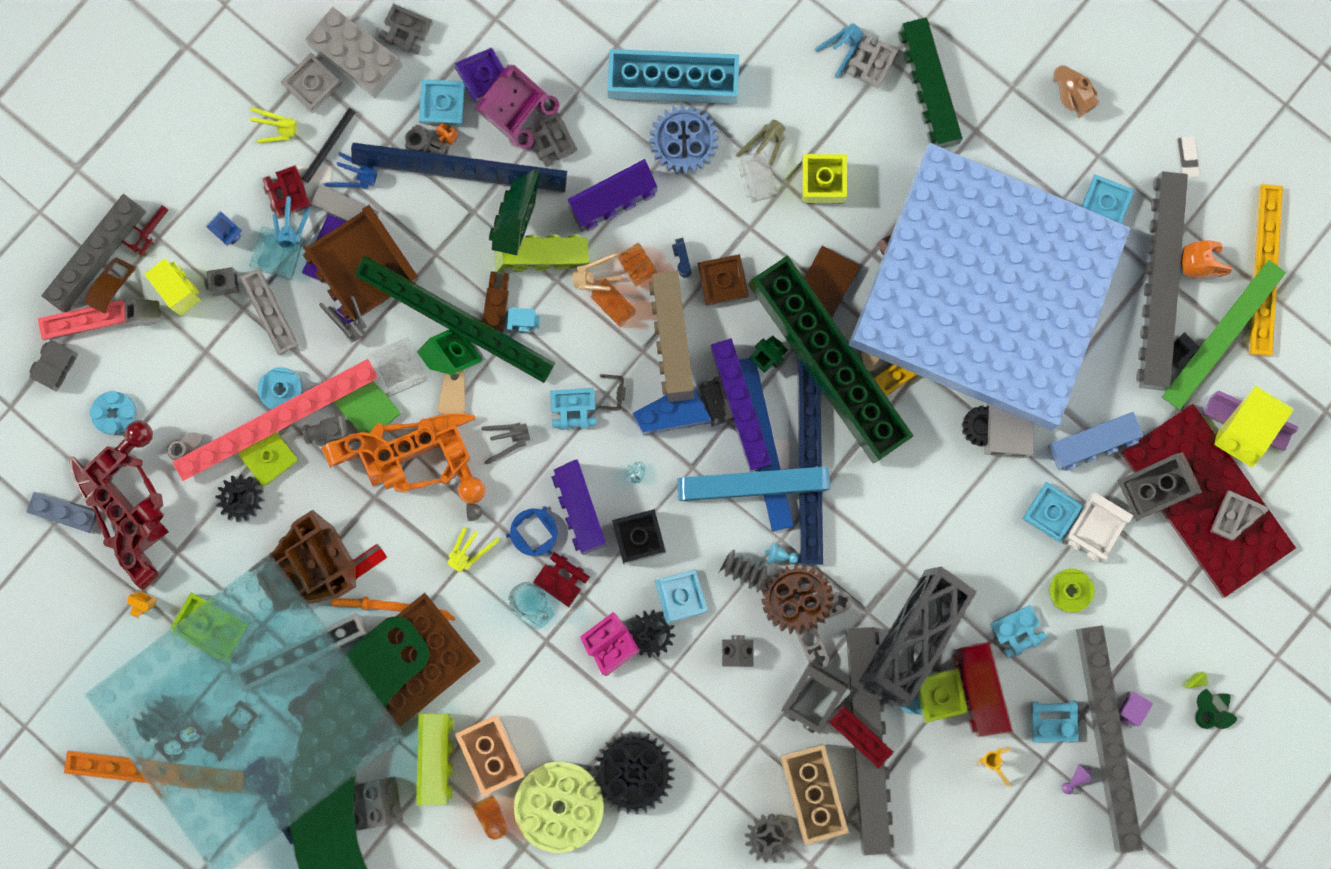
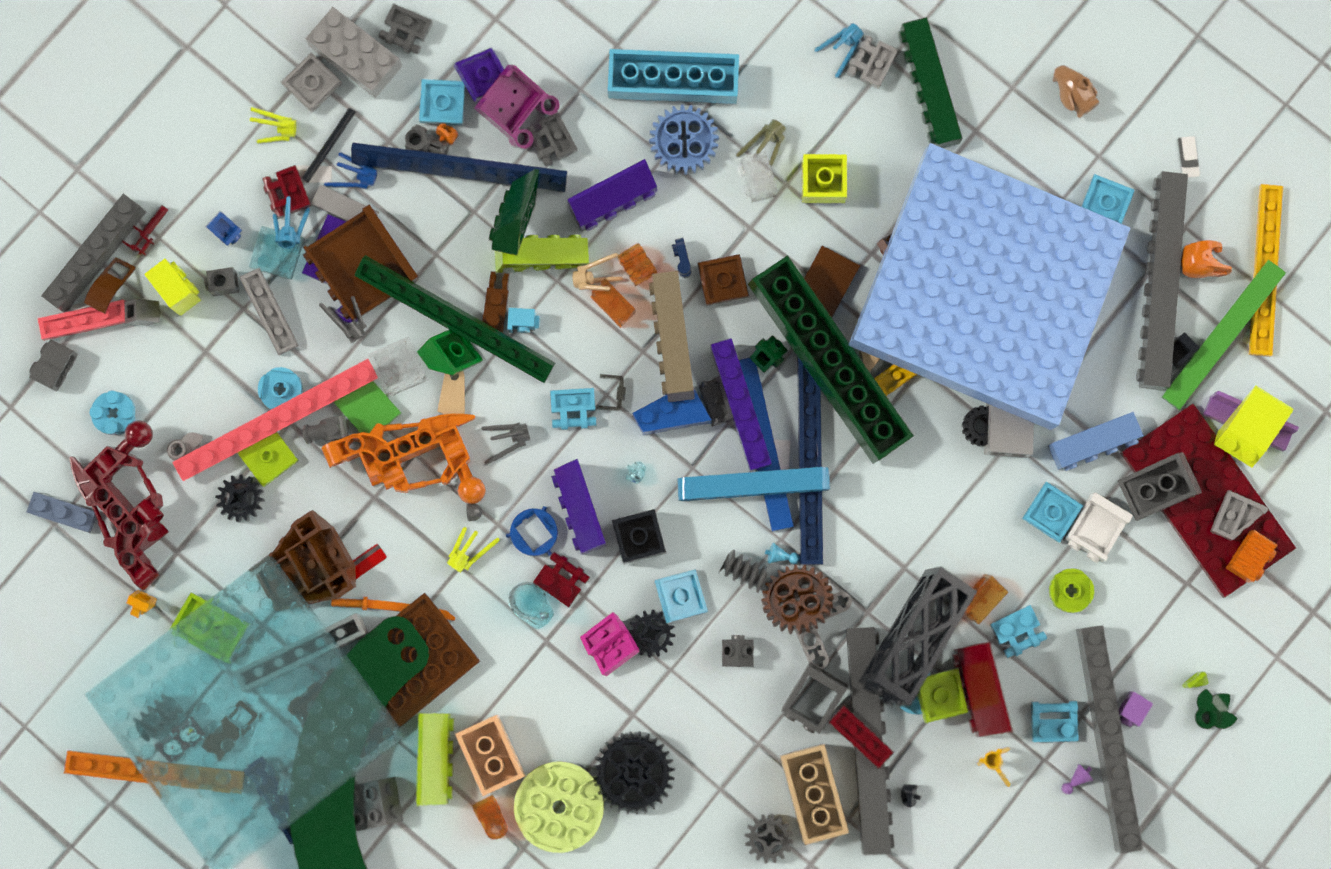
(909, 795): none -> black piece
(988, 596): none -> clear orange hinge
(1252, 556): none -> orange brick

